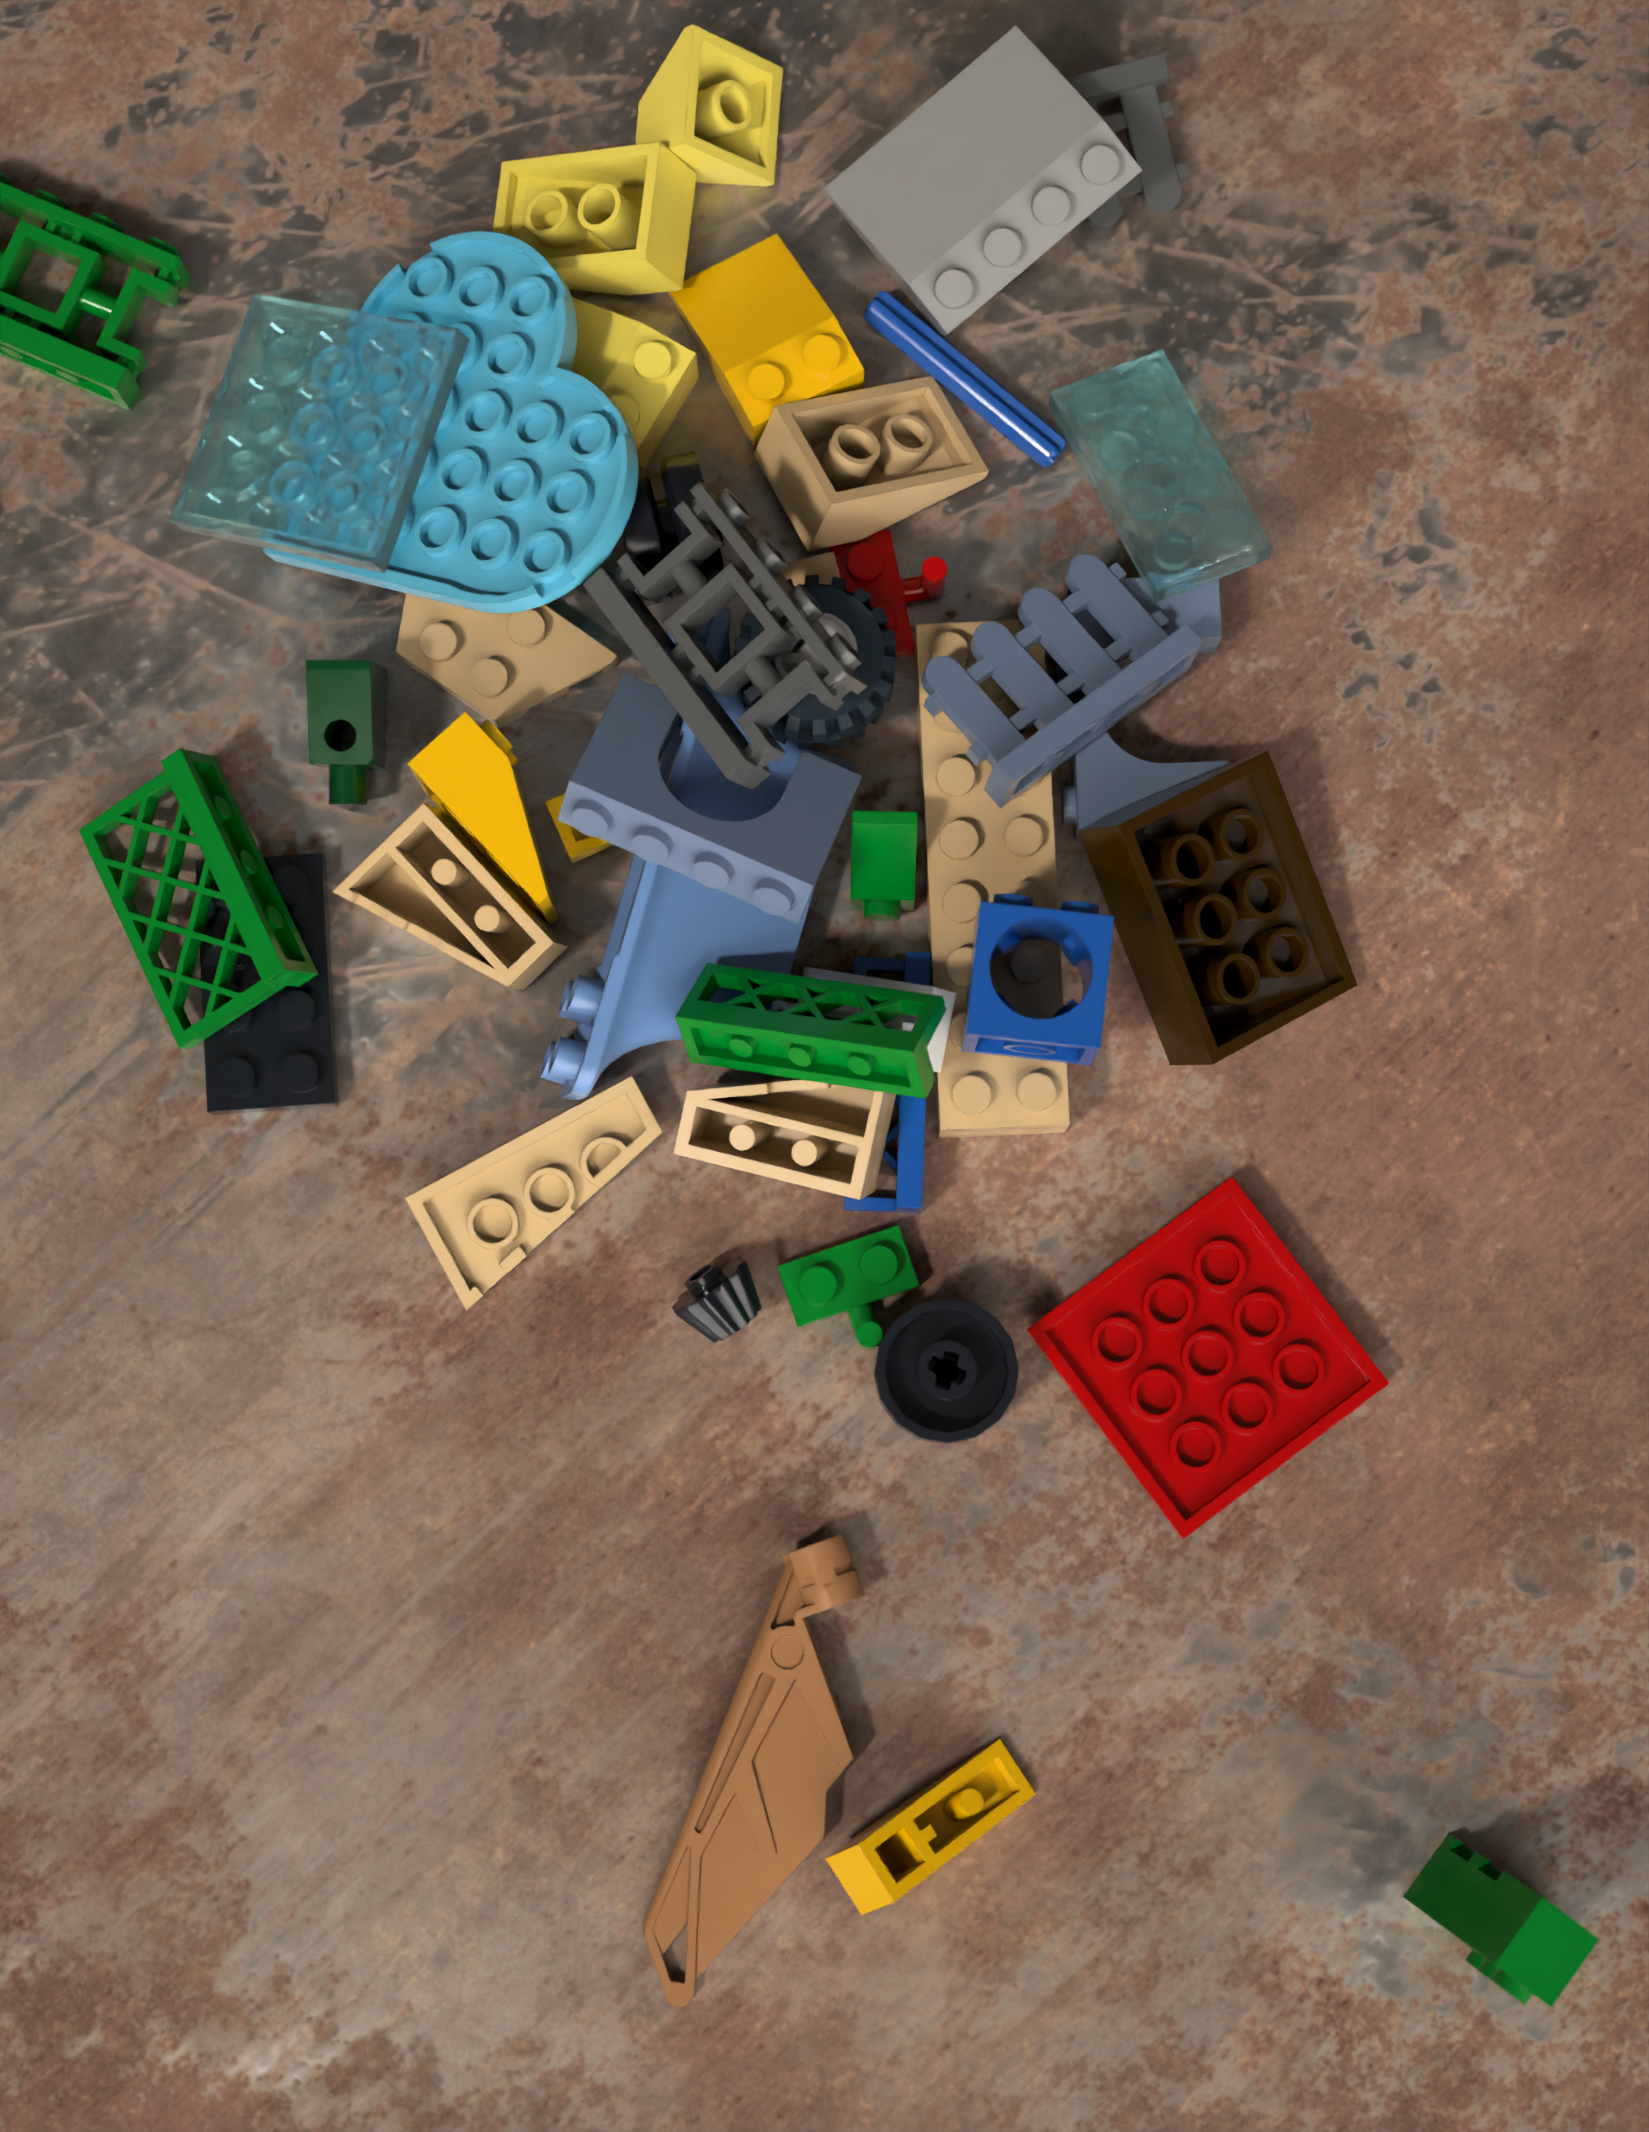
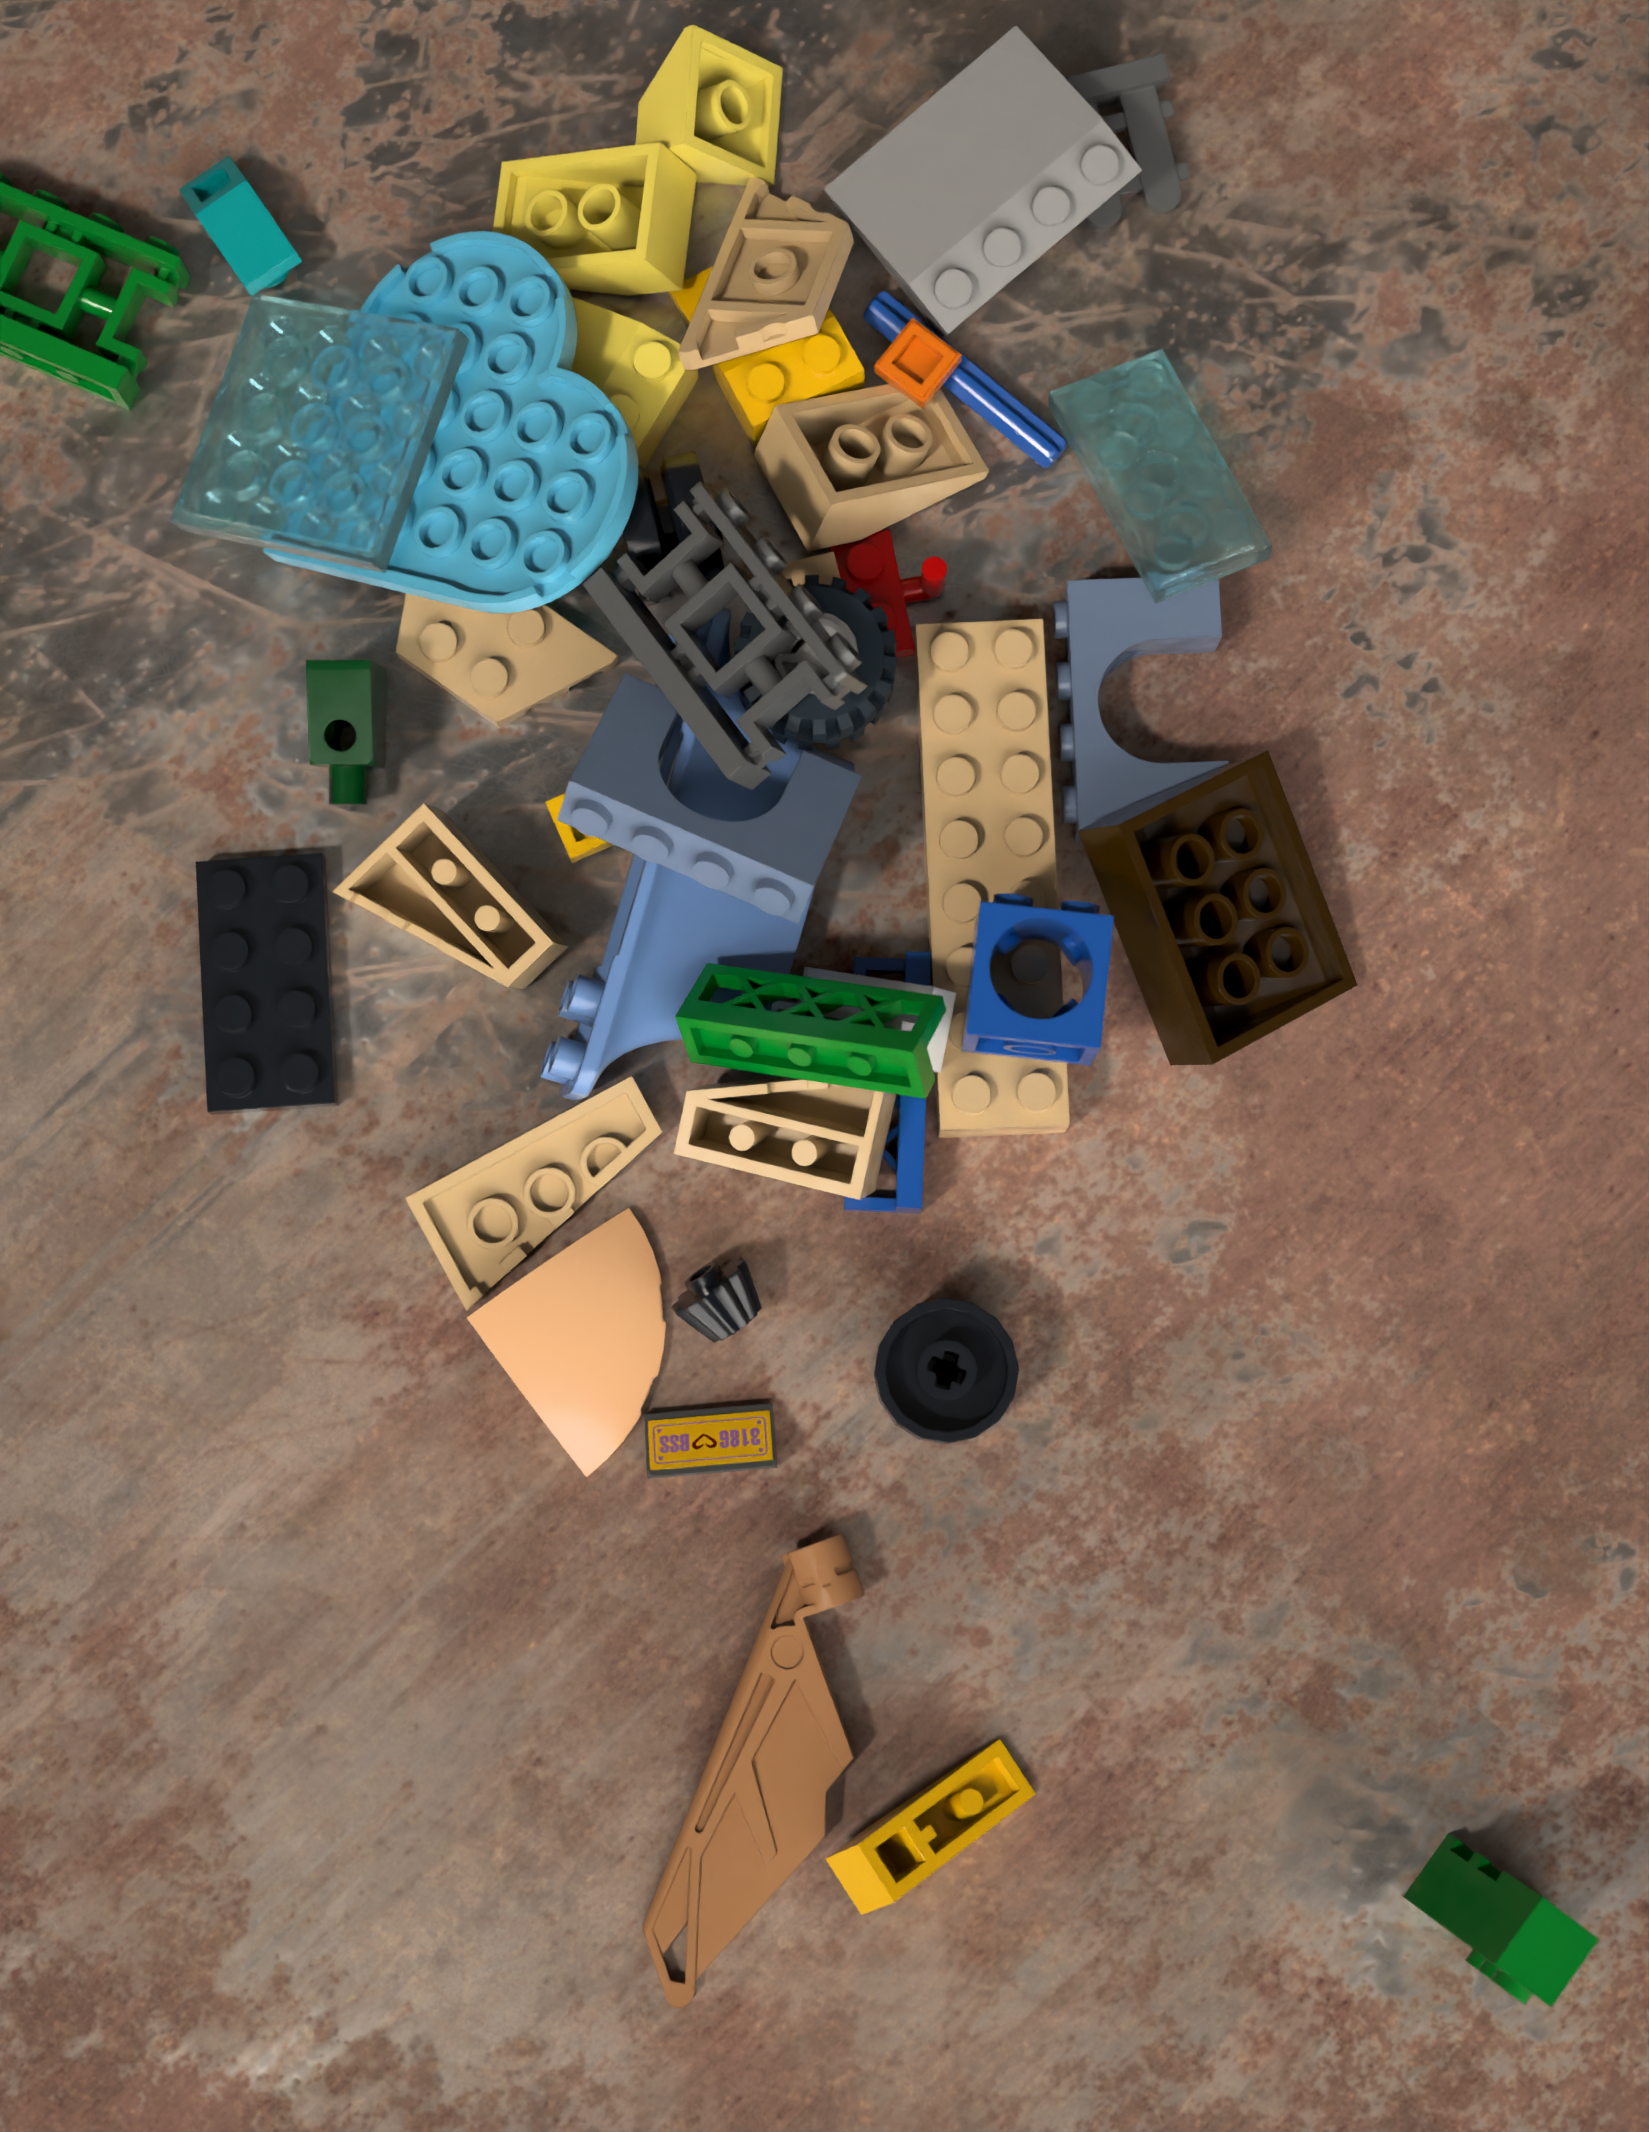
(231, 863): green fence -> none
(240, 226): none -> teal slope
(475, 784): yellow slope -> none
(584, 1337): none -> light nougat brick
(710, 1441): none -> slope
(767, 279): none -> tan wing
(849, 1281): green plate -> none
(883, 863): green slope -> none
(917, 363): none -> orange tile
(1041, 701): sand blue fence -> none
(1207, 1357): red plate -> none

